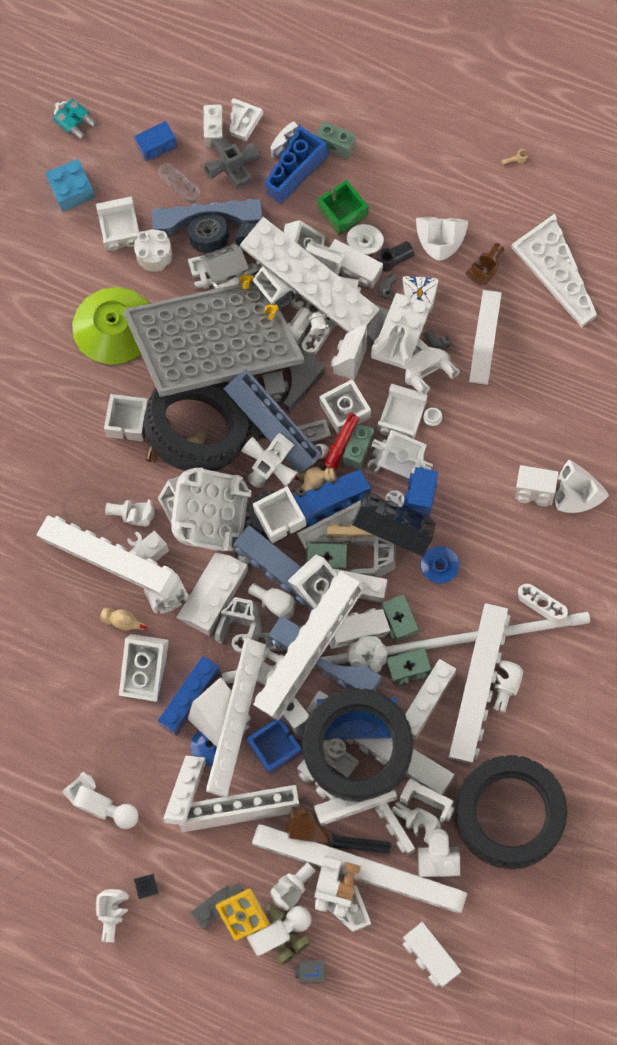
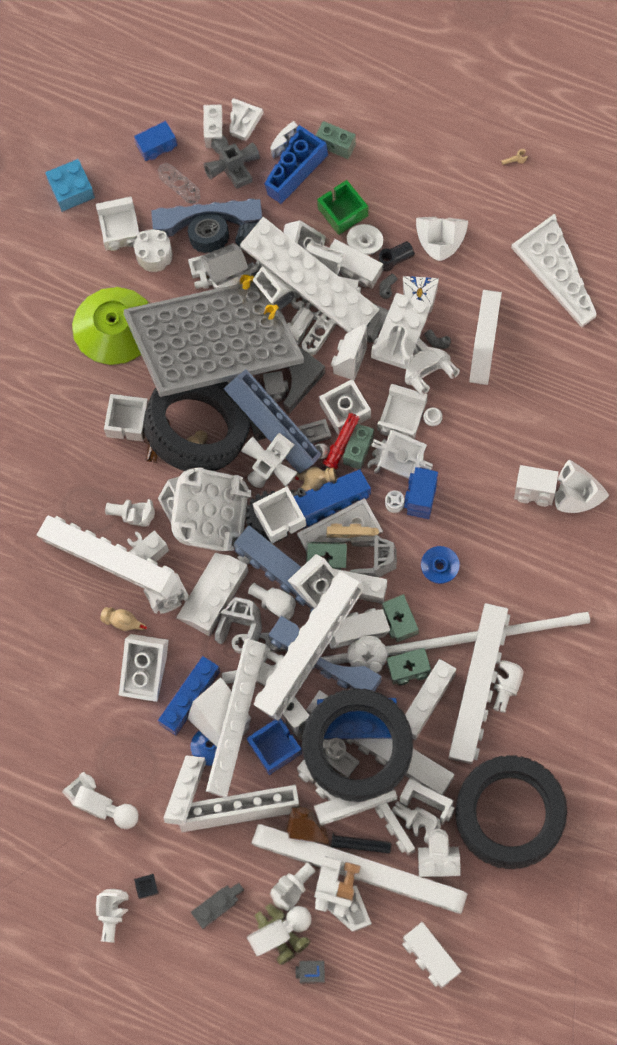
(72, 116): teal piece -> none
(242, 914): yellow piece -> none
(318, 324): white brick -> none
(394, 523): black brick -> none
(486, 267): reddish brown piece -> none
(546, 611): white beam -> none

